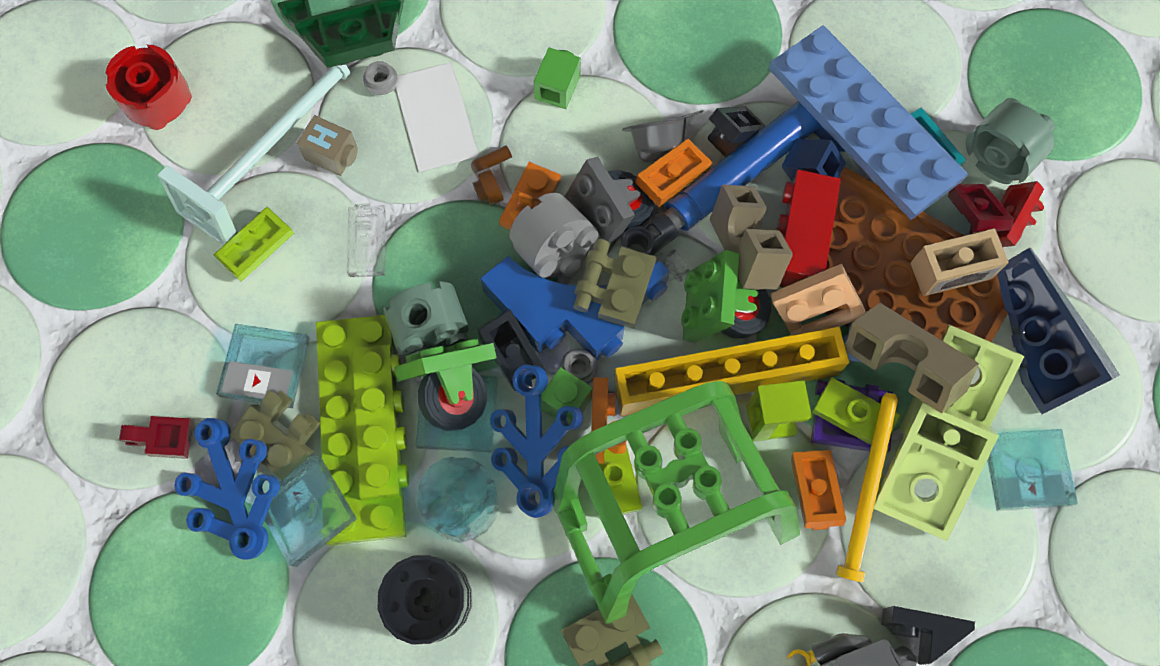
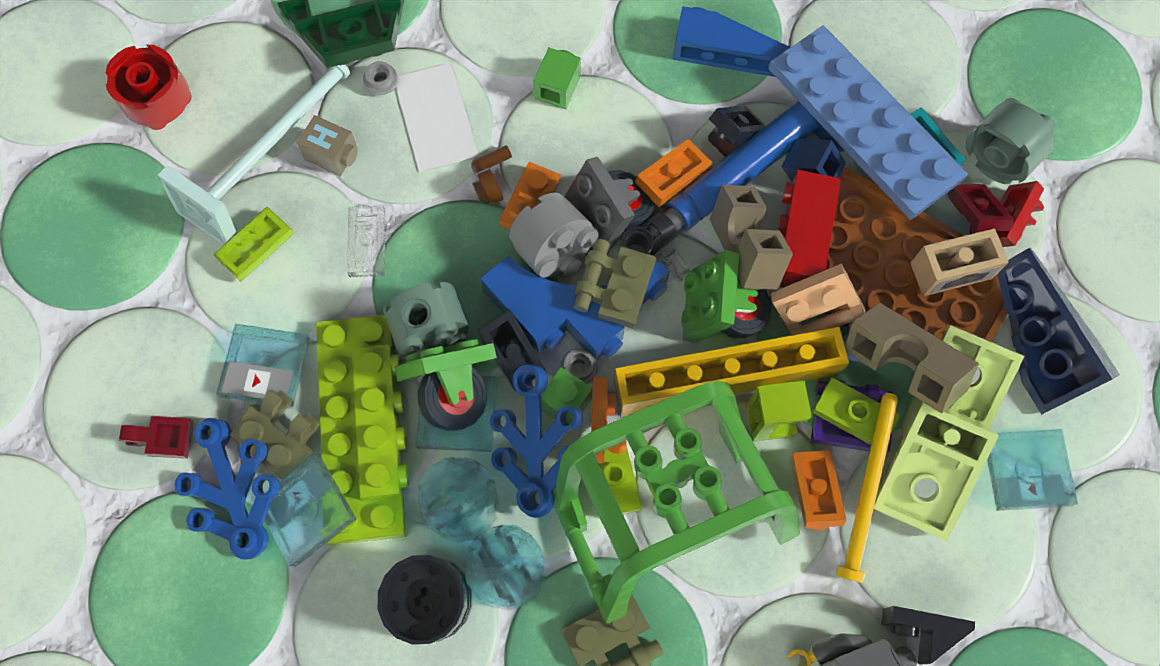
(505, 567): none -> clear light blue brick
(658, 138): dark grey piece -> none
(721, 42): none -> blue slope

